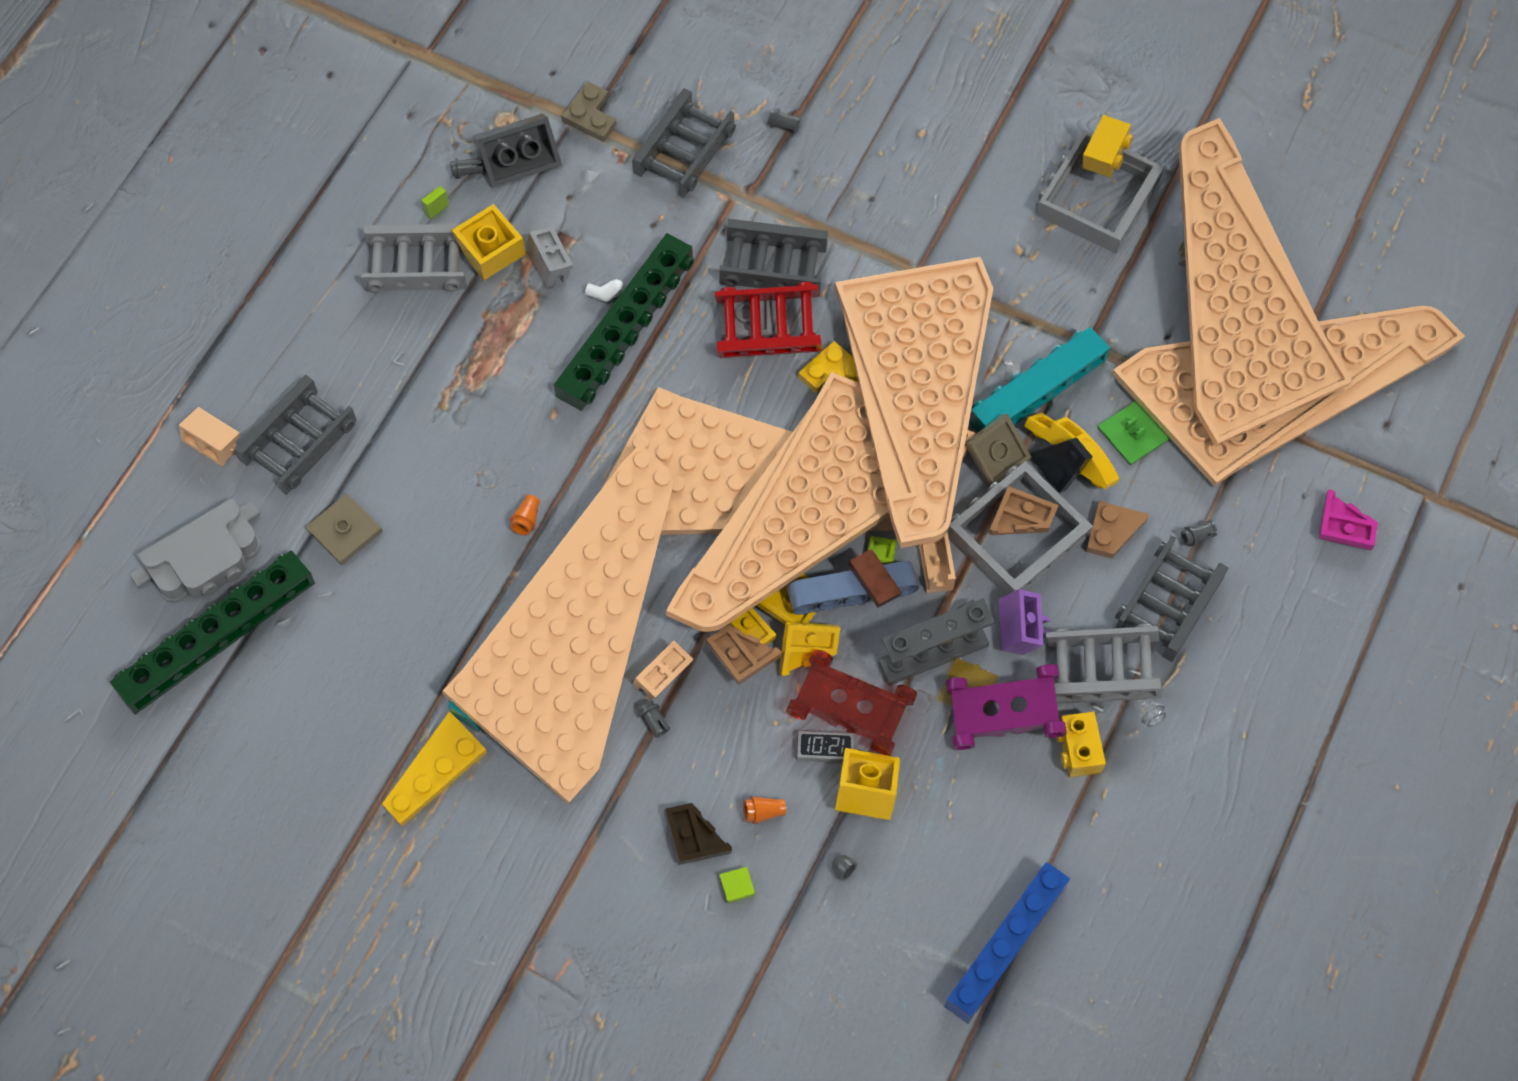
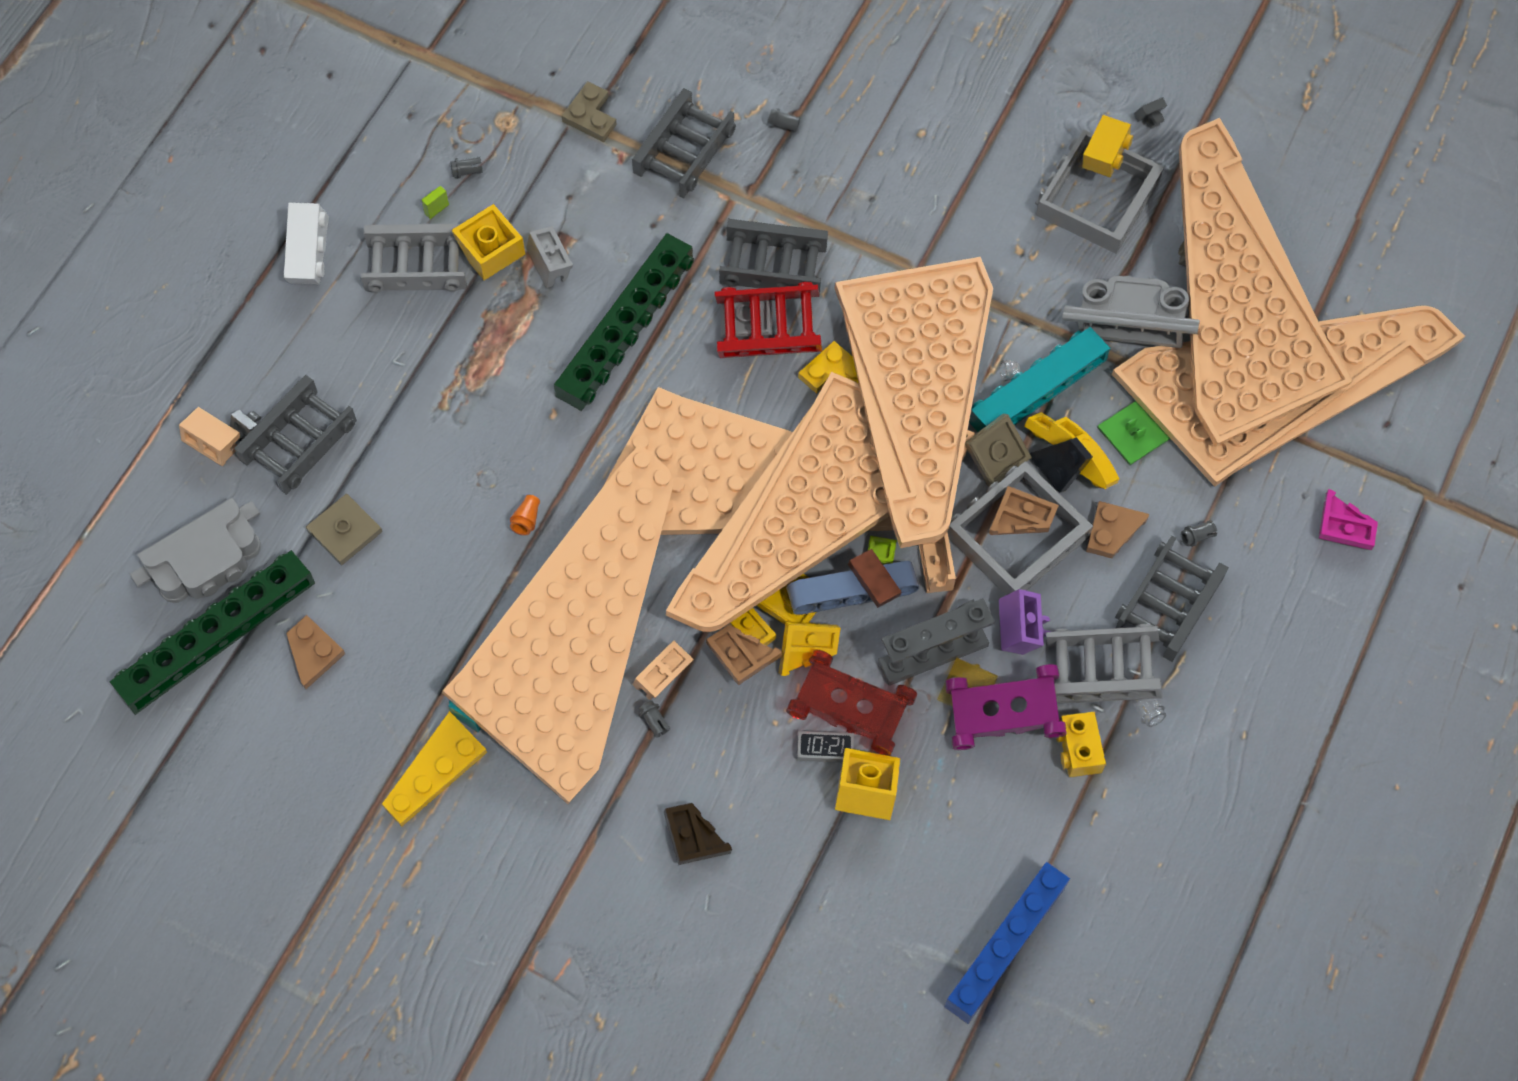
(244, 423): none -> dark grey tile
(305, 243): none -> white wedge
(312, 650): none -> medium nougat wing
(517, 150): dark grey slope -> none
(606, 292): white arm -> none
(737, 885): lime tile -> none
(762, 809): orange cone -> none
(843, 867): dark grey hinge -> none
(1134, 311): none -> light grey brick
(1152, 112): none -> dark grey tile

